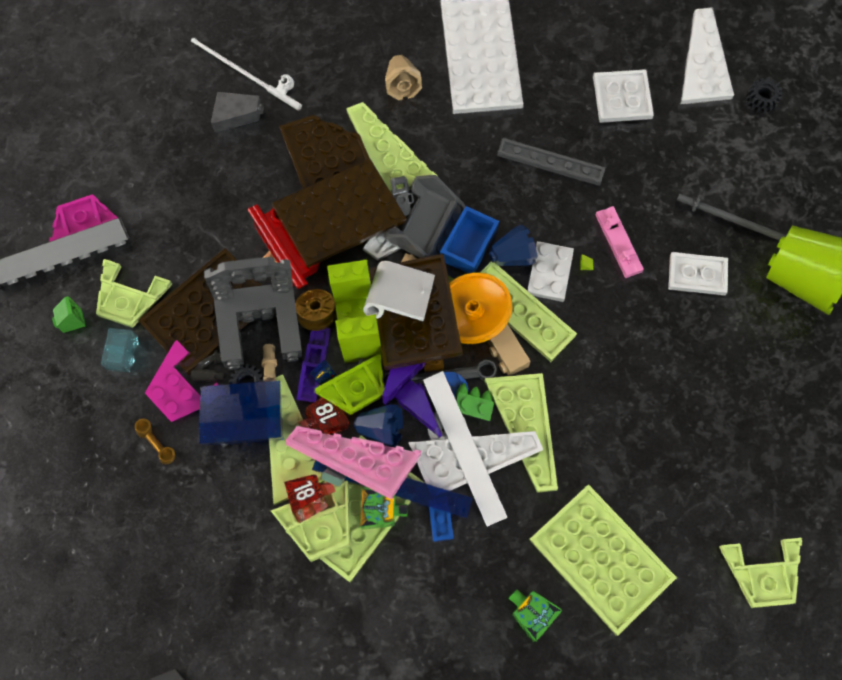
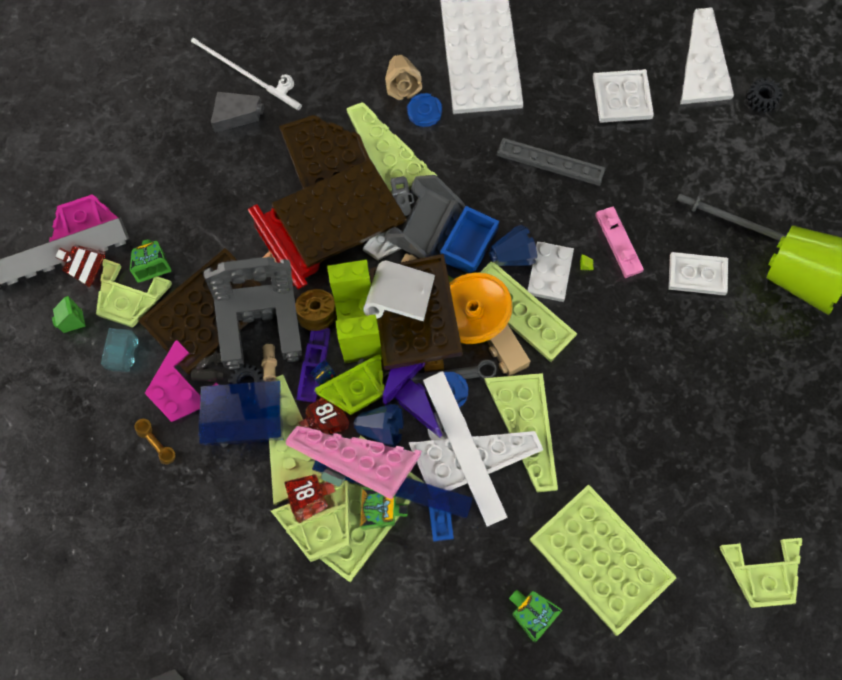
(81, 263): none -> clear red torso
(148, 261): none -> bright green torso
(424, 110): none -> blue tile
(472, 404): bright green plate -> none

